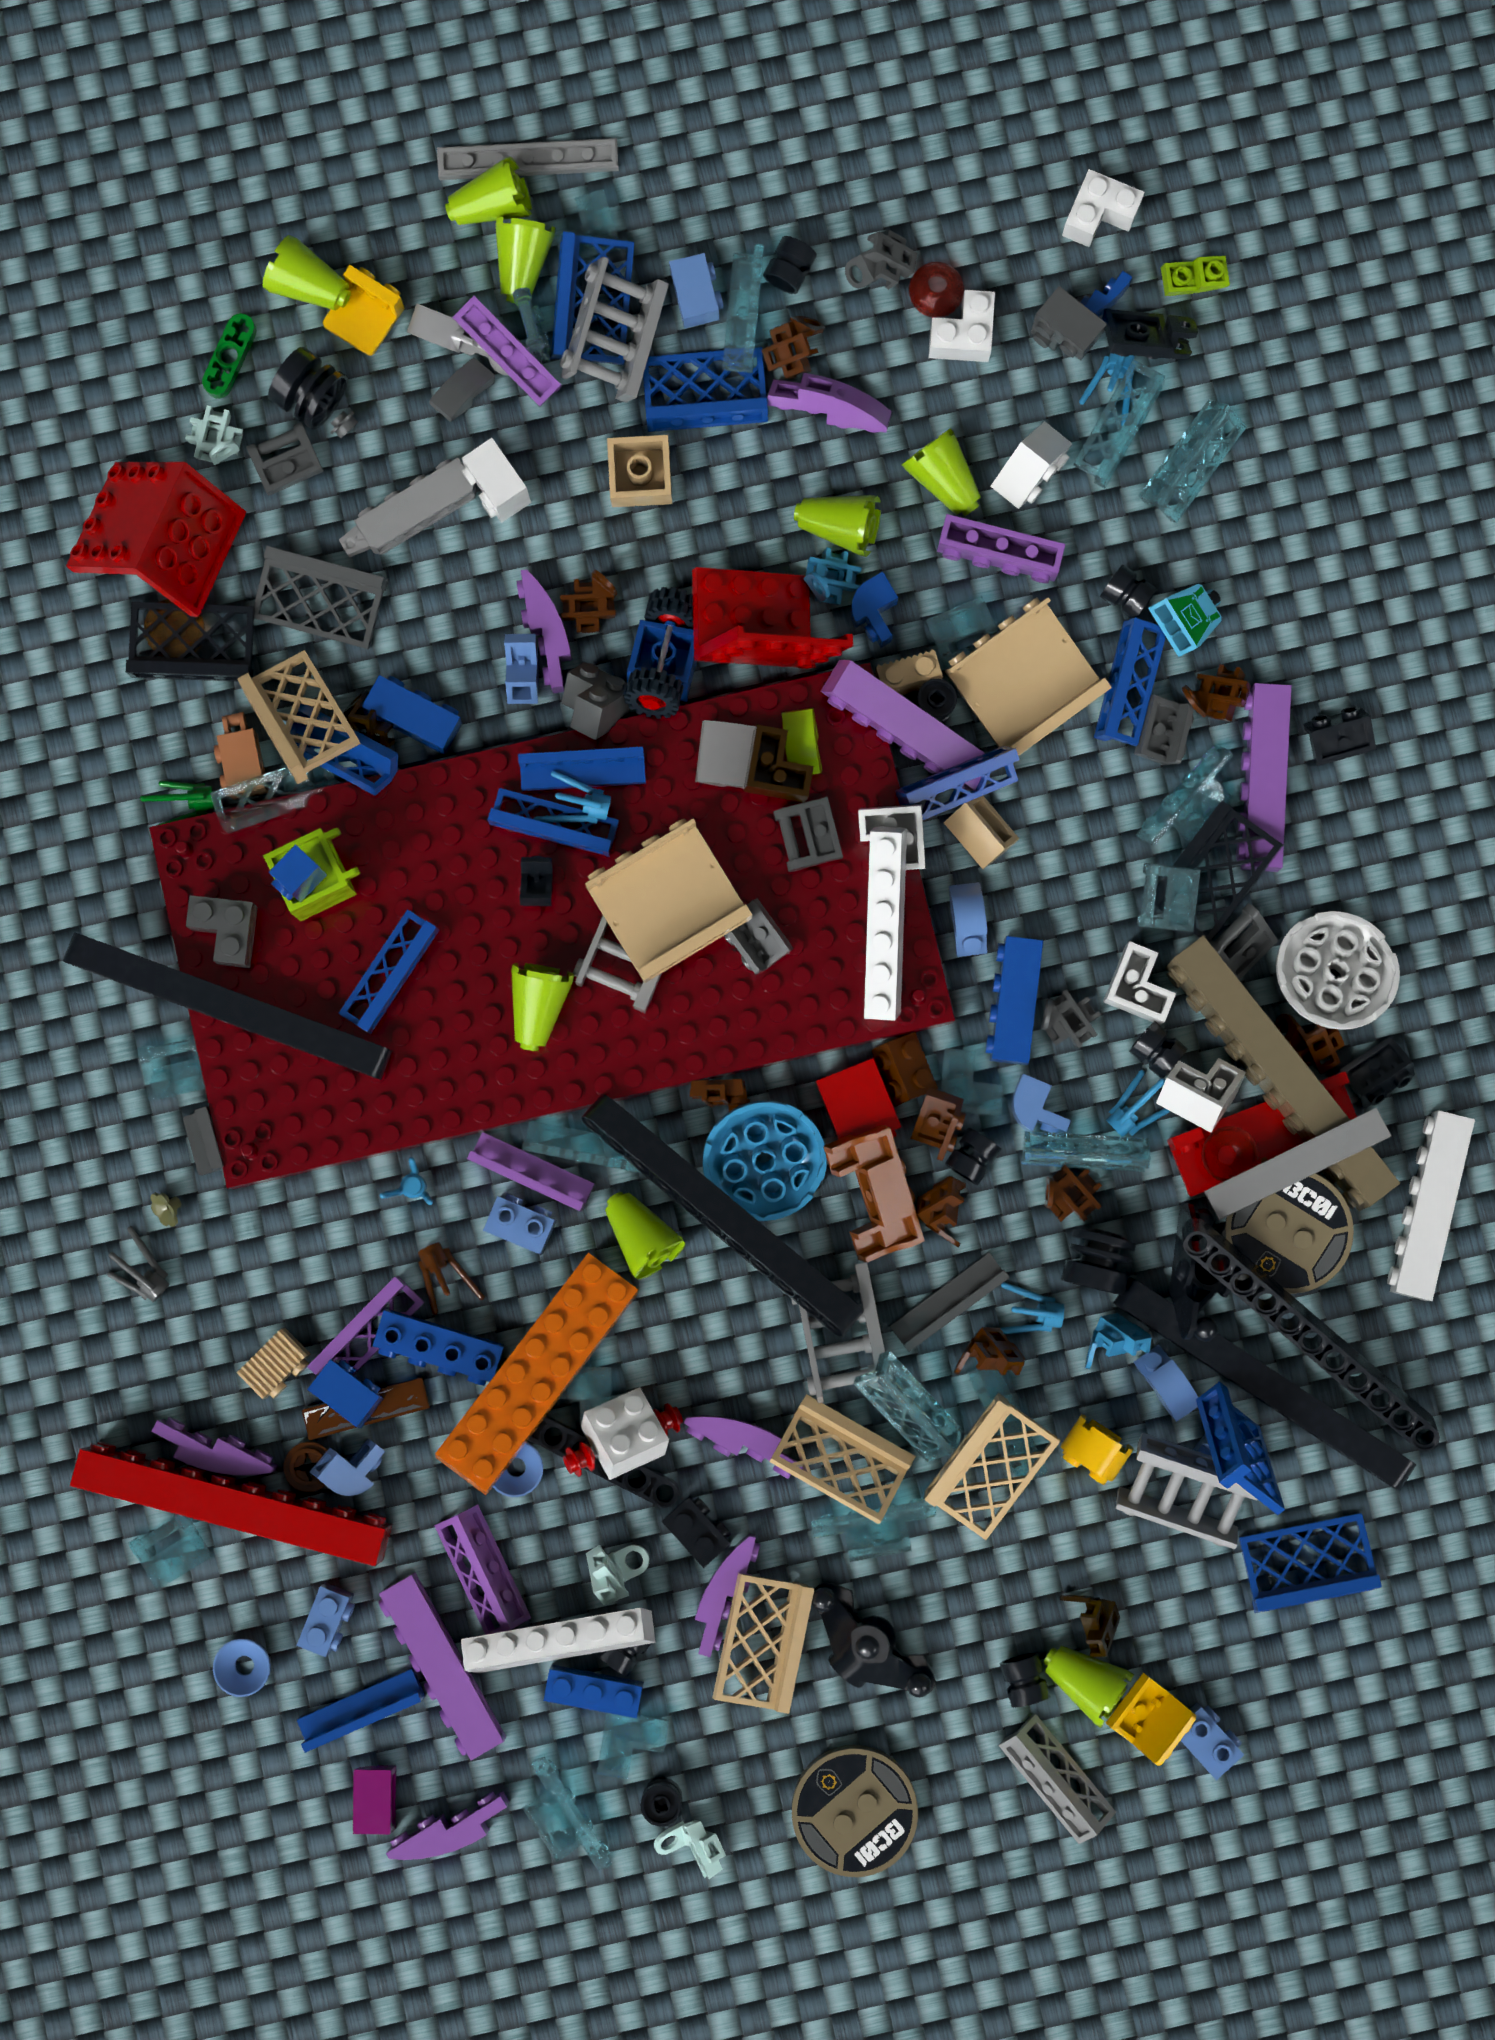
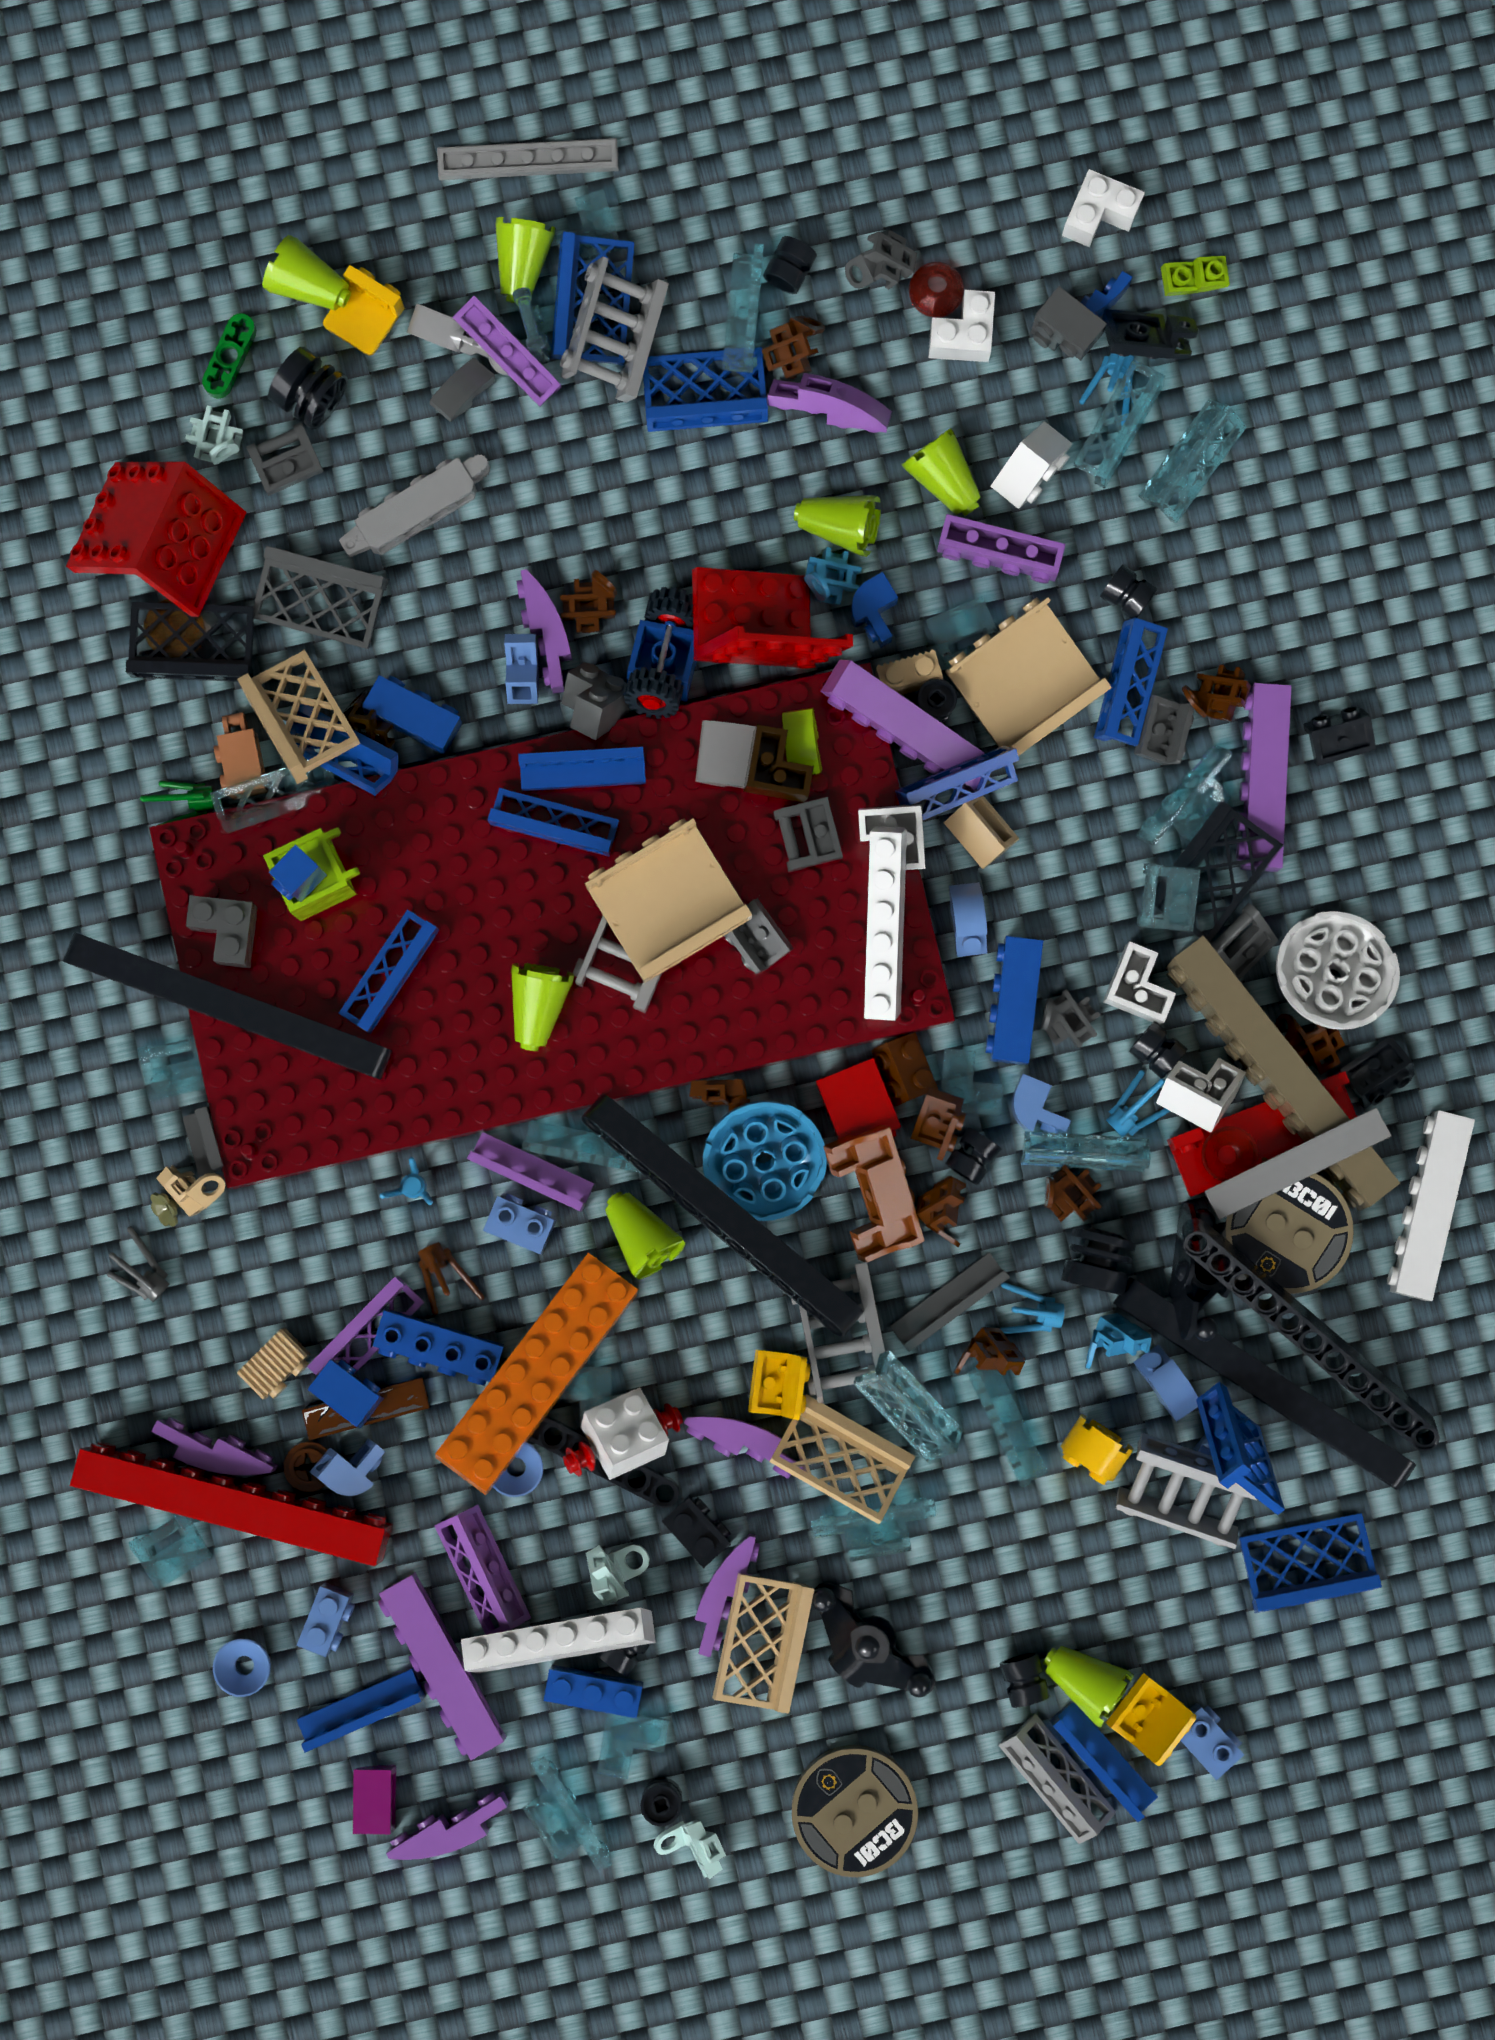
(190, 1197): none -> tan piece
(343, 424): dark grey plate -> none
(491, 195): lime cone -> none
(500, 485): white brick -> none
(536, 881): black bracket -> none
(595, 804): dark azure plant -> none
(639, 471): tan brick -> none
(694, 290): medium blue brick -> none
(778, 1384): none -> yellow bracket
(970, 1449): tan fence -> none
(1098, 1622): dark brown piece -> none
(1104, 1760): none -> blue fence
(1187, 617): medium azure torso -> none

